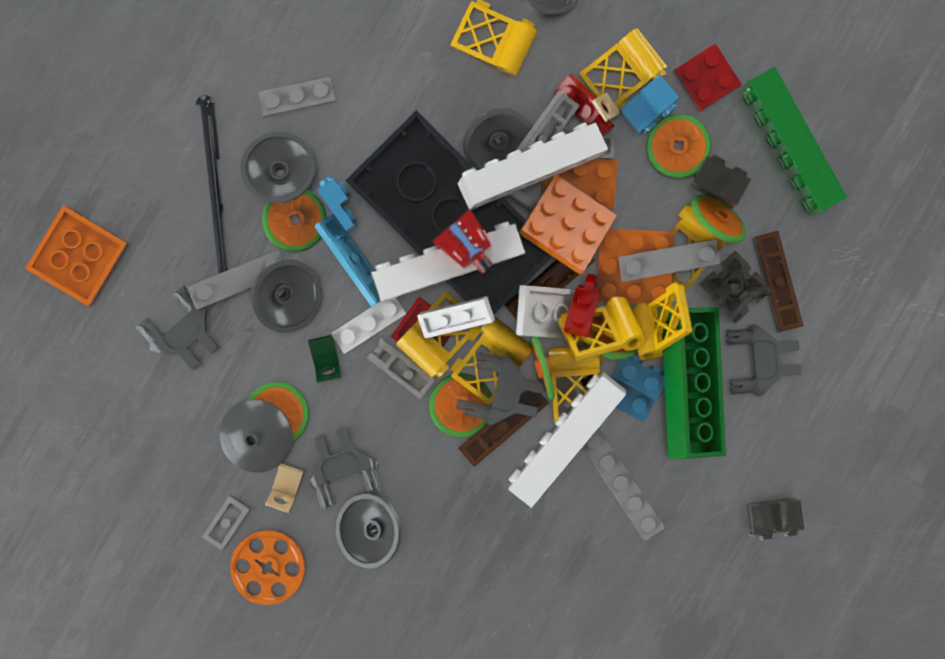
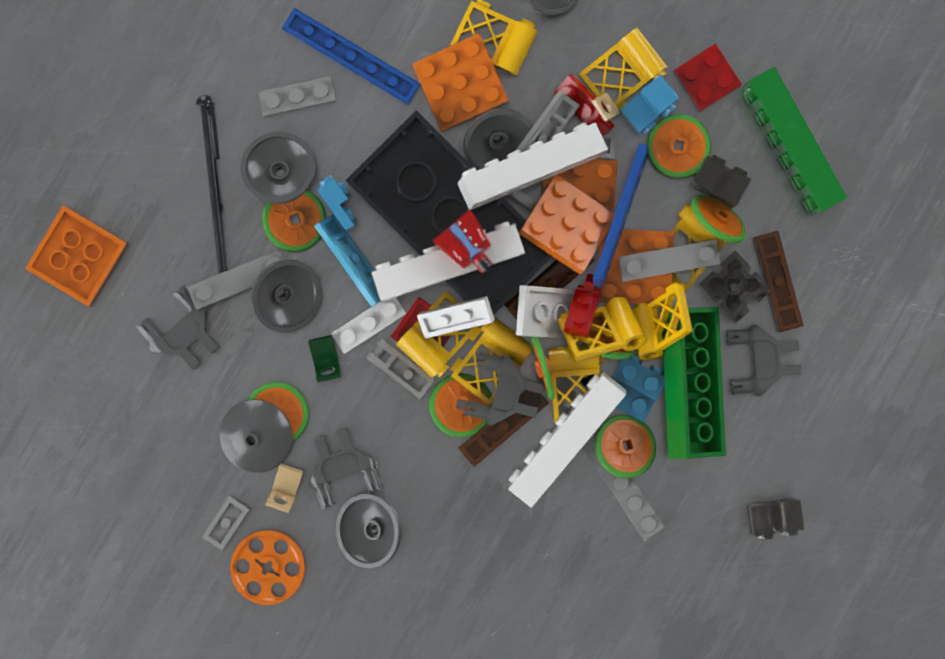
(351, 56): none -> blue tile
(460, 82): none -> orange plate
(611, 451): none -> orange wheel
(620, 216): none -> blue tile

